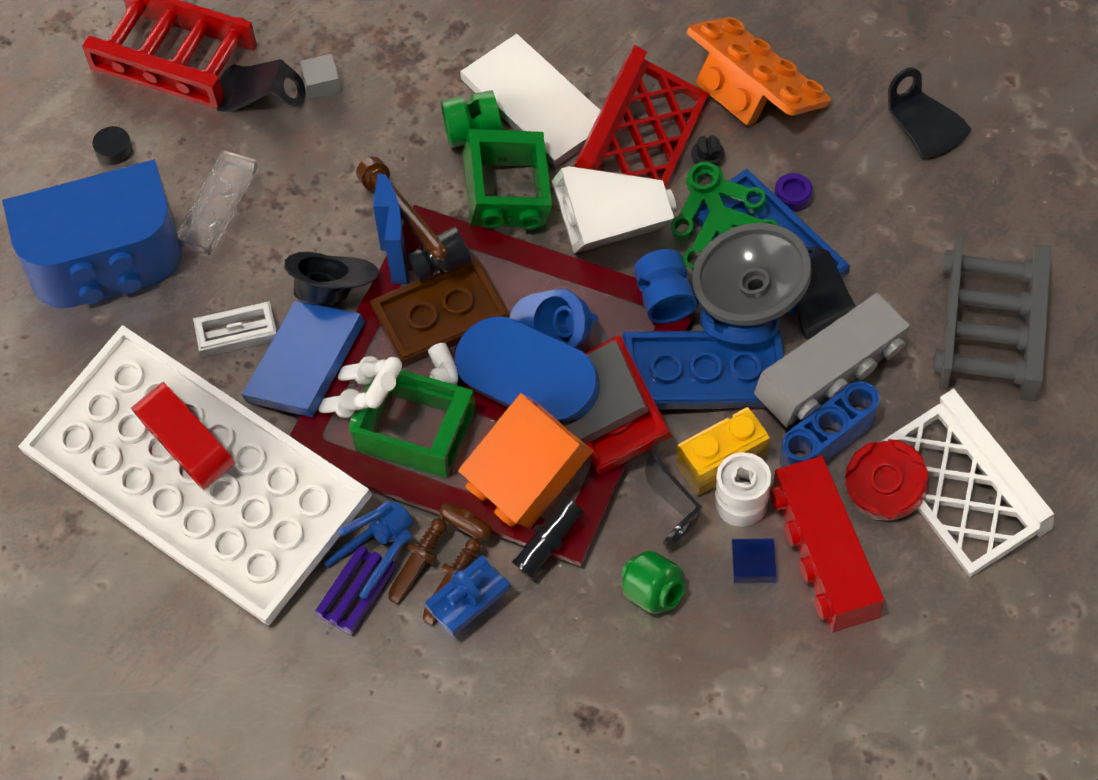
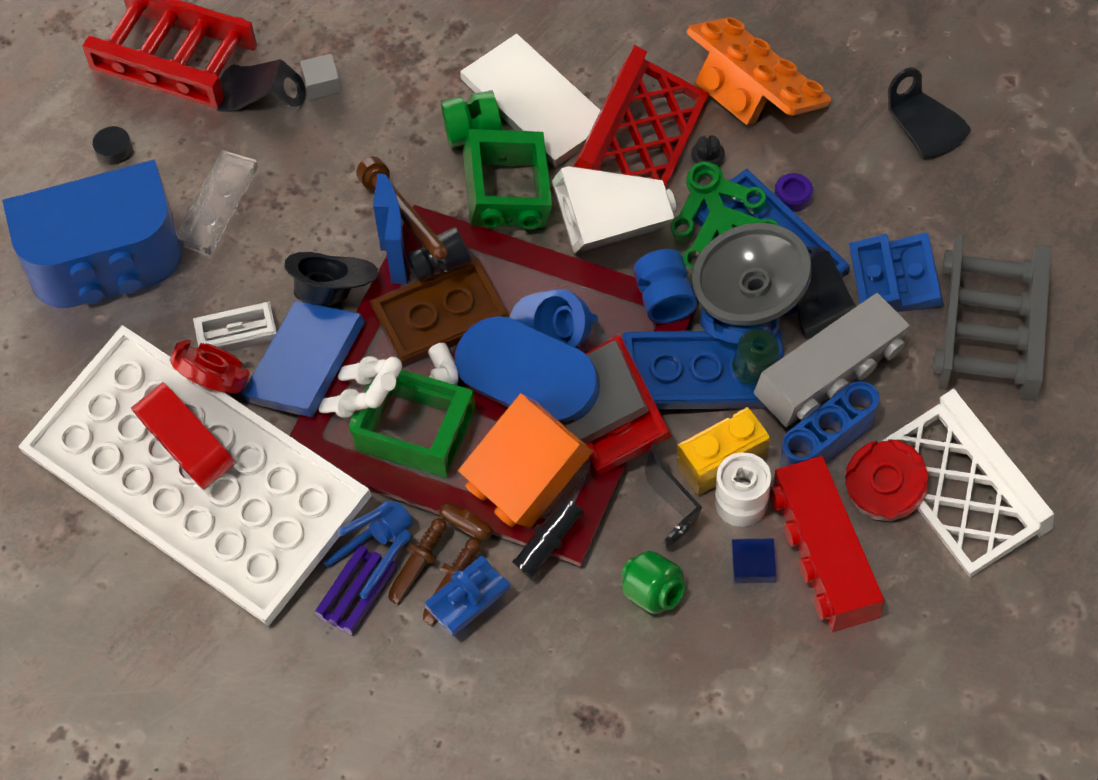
(209, 367): none -> red tile
(754, 354): none -> clear green brick
(898, 271): none -> blue slope

